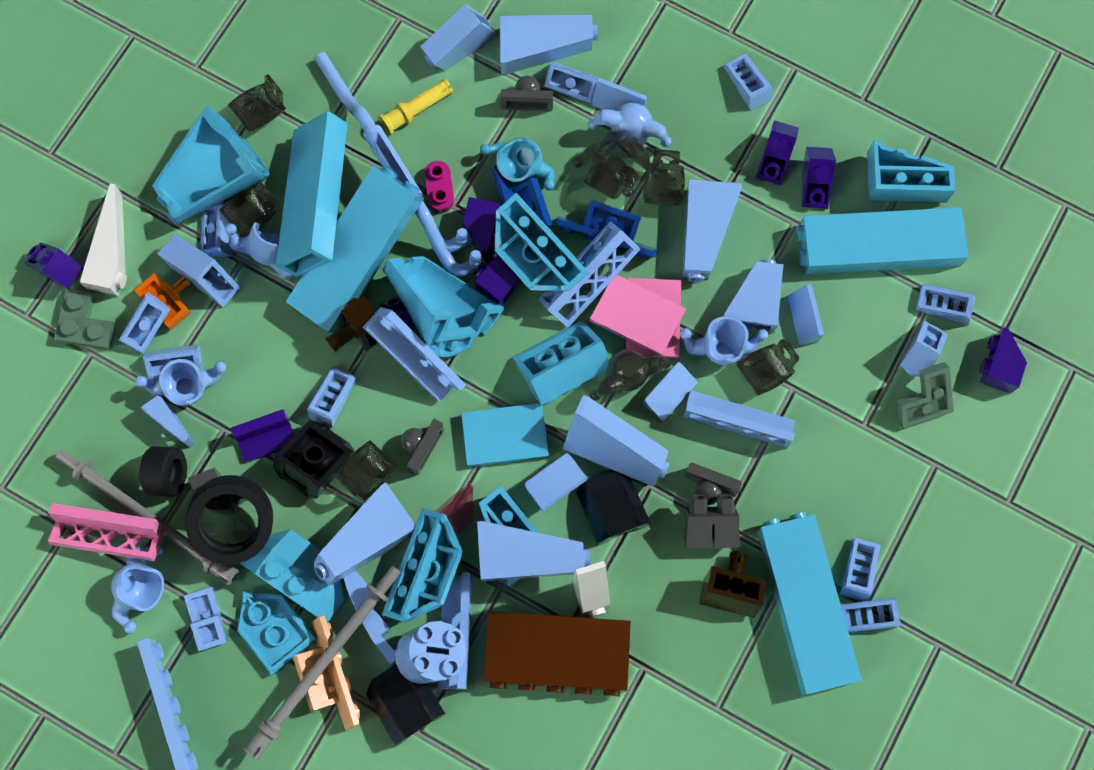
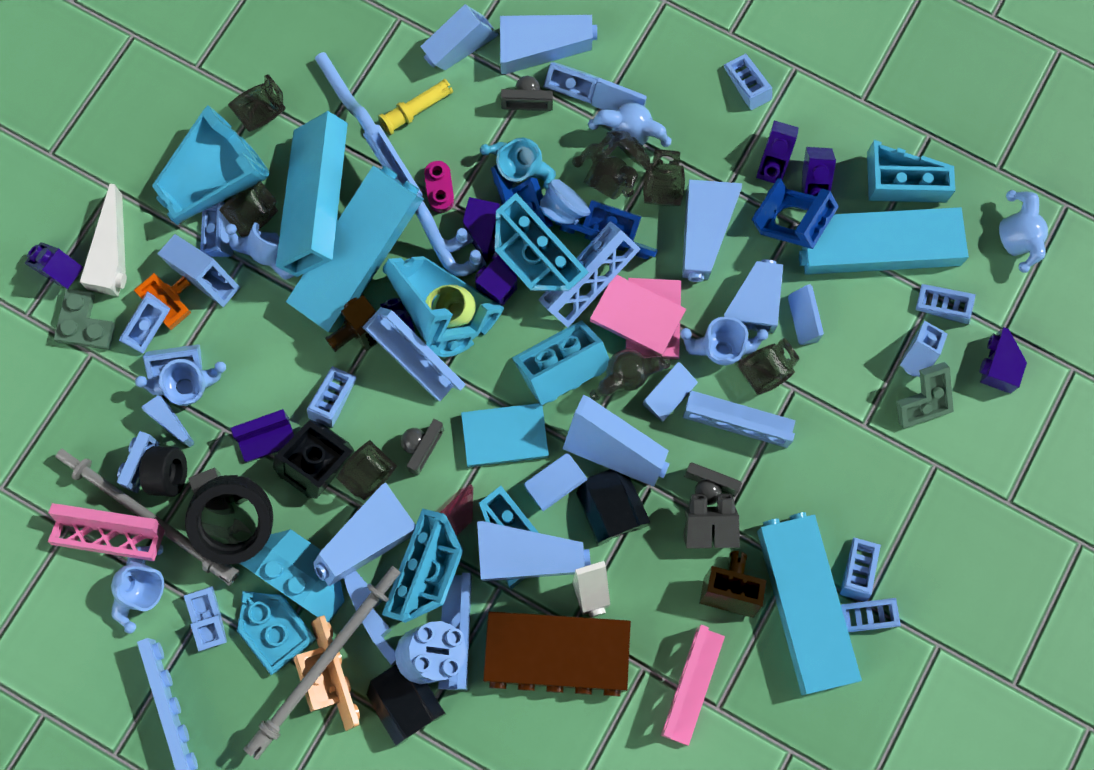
(129, 471): none -> light blue plate
(456, 300): none -> yellowish green helmet
(563, 204): none -> light blue hat
(692, 685): none -> bright pink fence
(818, 215): none -> blue panel
(1024, 230): none -> light blue piece

